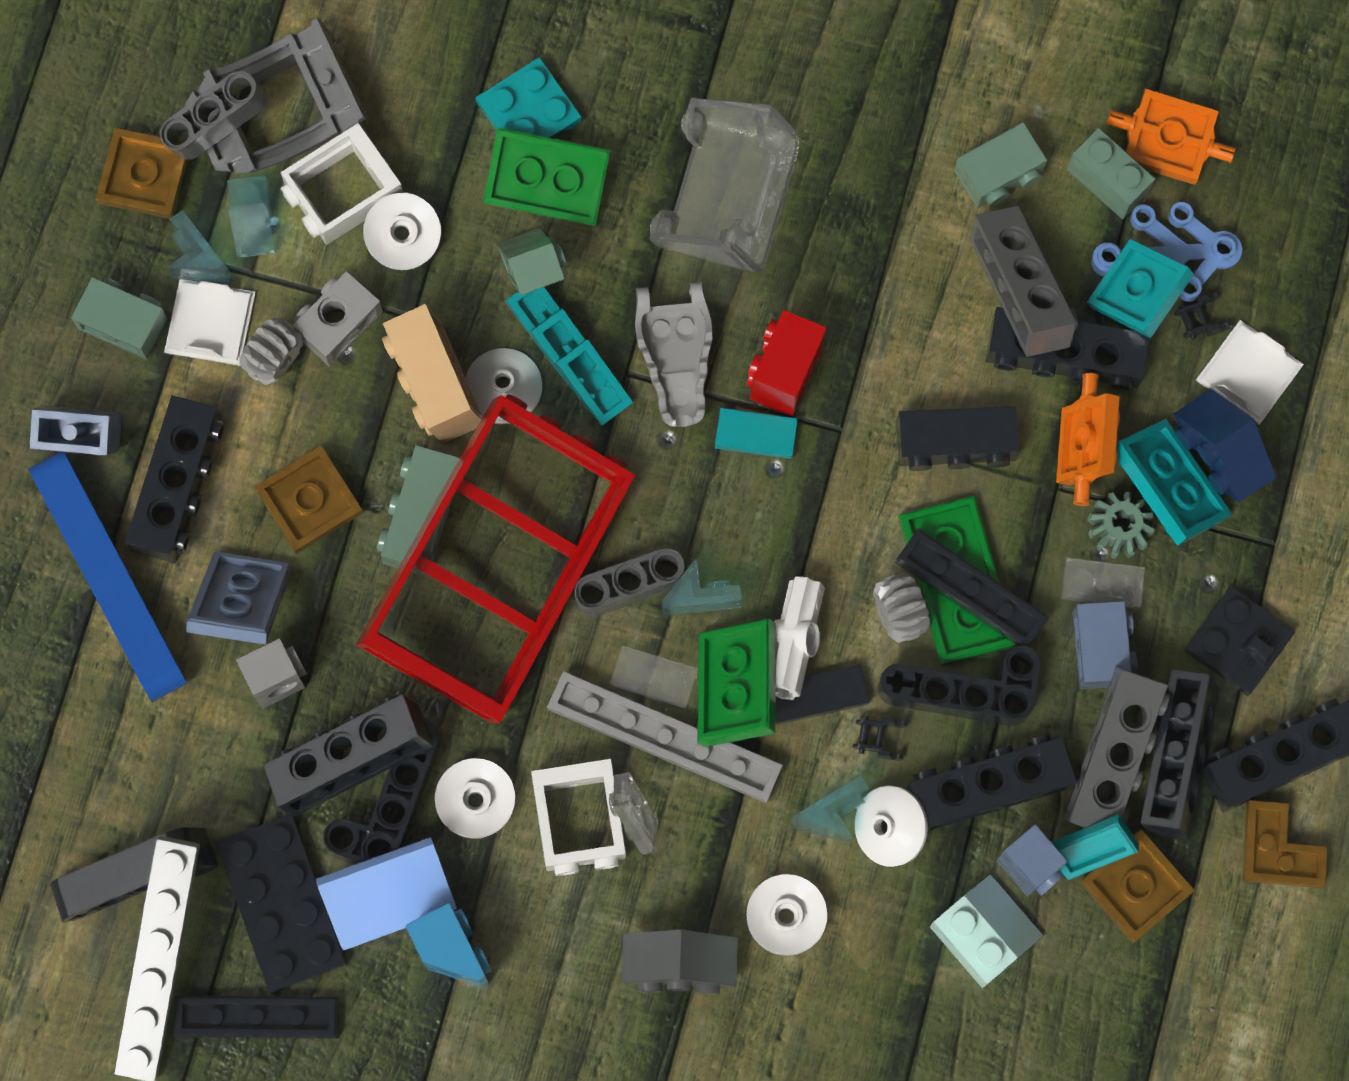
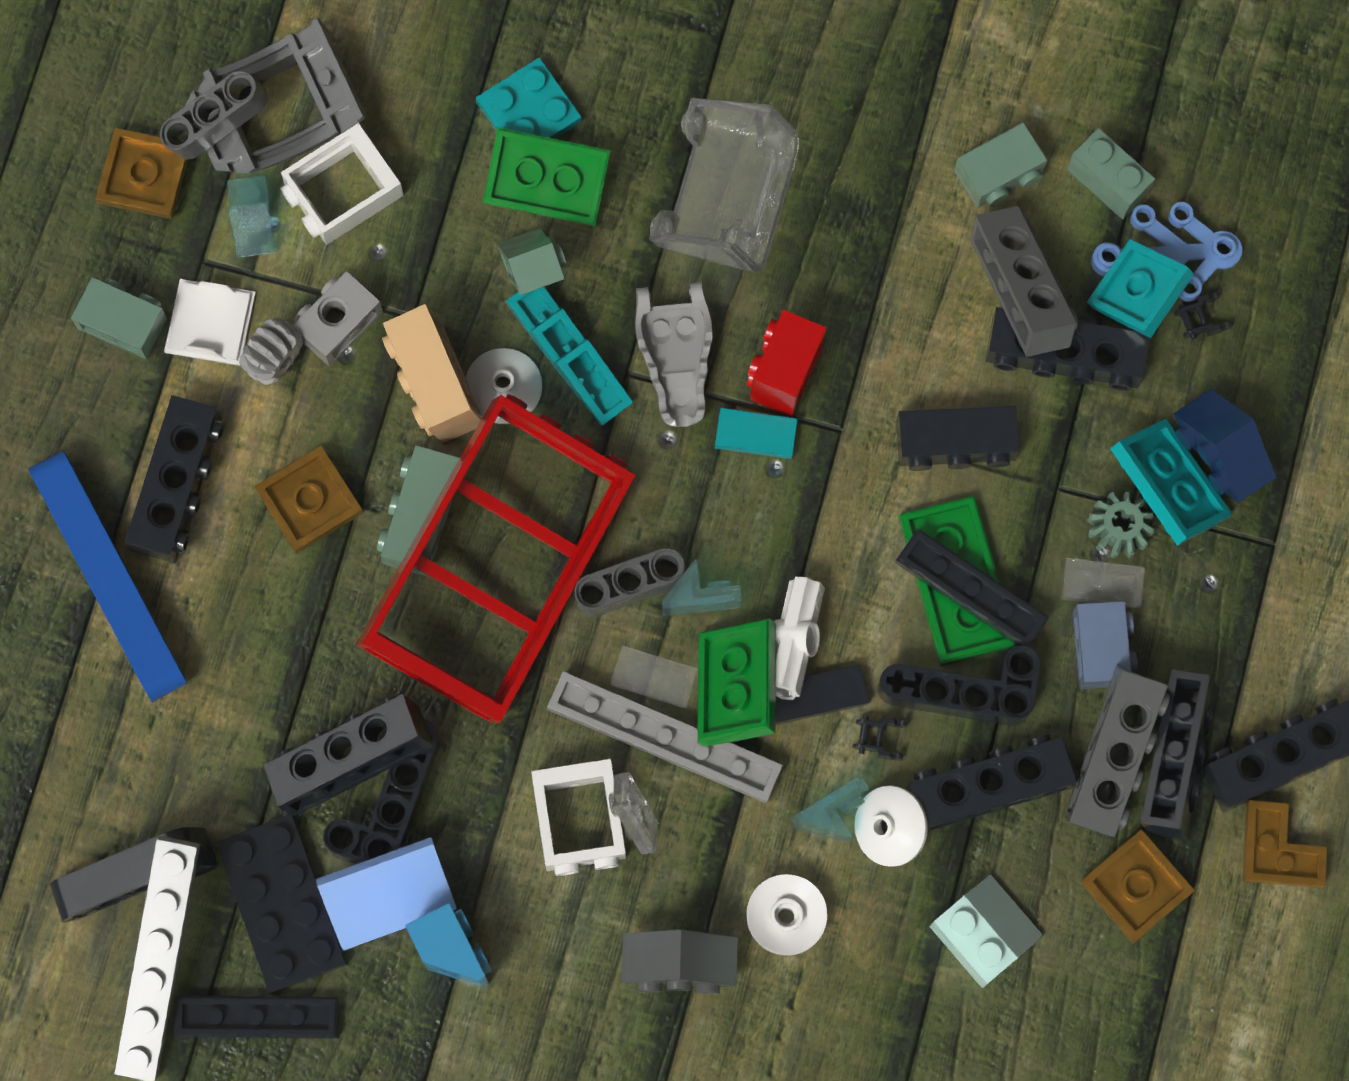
(75, 430): sand blue brick -> none
(201, 261): clear light blue slope -> none
(239, 598): sand blue tile -> none
(272, 672): light grey brick -> none
(404, 211): white dish -> none
(470, 778): white dish -> none
(901, 607): light grey gear -> none
(1033, 862): sand blue brick -> none
(1088, 439): orange plate -> none
(1096, 846): teal tile -> none
(1171, 136): orange plate -> none
(1239, 641): black hinge -> none
(1250, 371): white piece -> none

